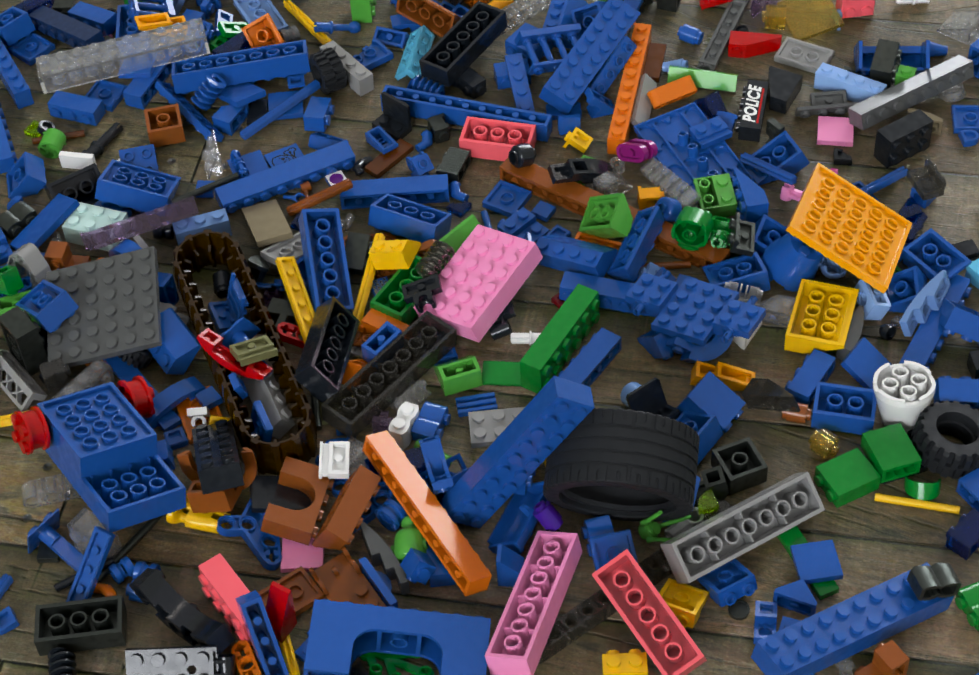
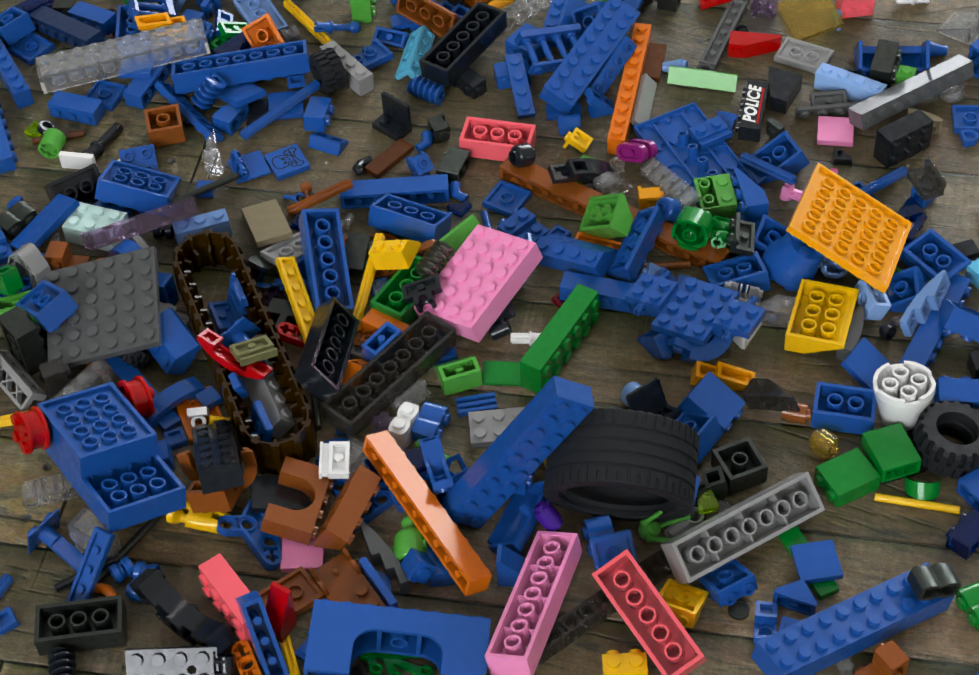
(26, 176): blue slope -> none
(46, 555): pearl dark grey tile -> none
(221, 283): black brick -> none
(285, 177): blue brick -> none
(335, 178): tile -> none
(380, 140): blue slope -> none
(390, 515): blue wheel -> none
(456, 110): blue brick -> none
(543, 211): blue tile -> none
(593, 358): blue brick -> none
(672, 92): orange beam -> none
(690, 34): blue brick -> none
(711, 104): clear blue slope -> none
(774, 17): clear yellow brick -> none
(816, 367): blue brick -> none

